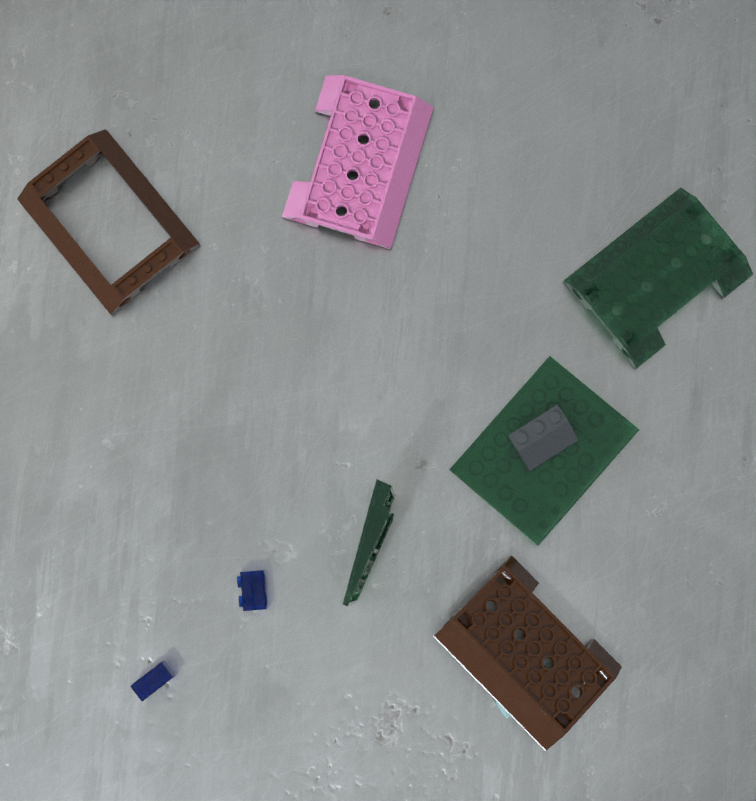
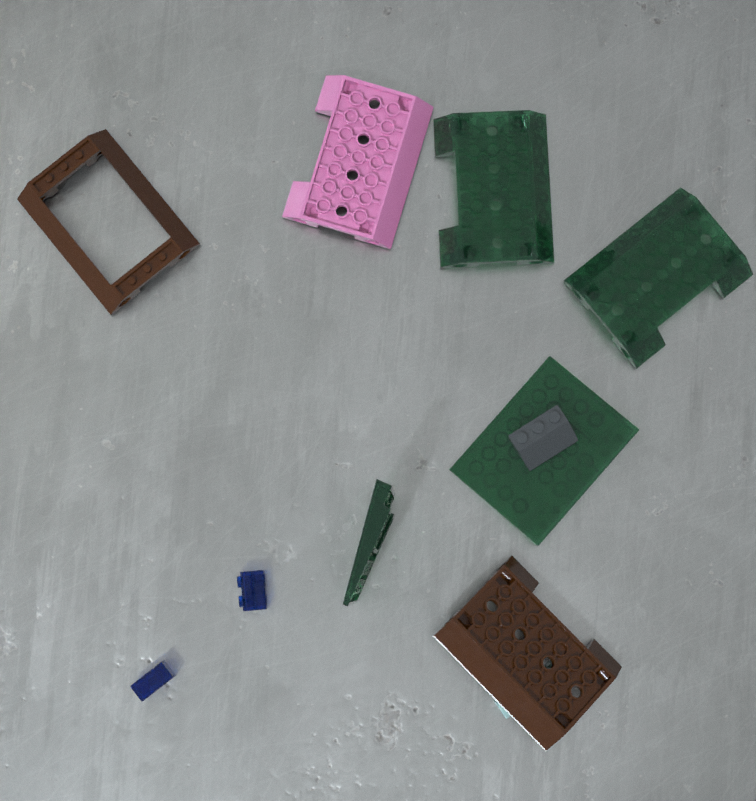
(519, 187): none -> clear green slope

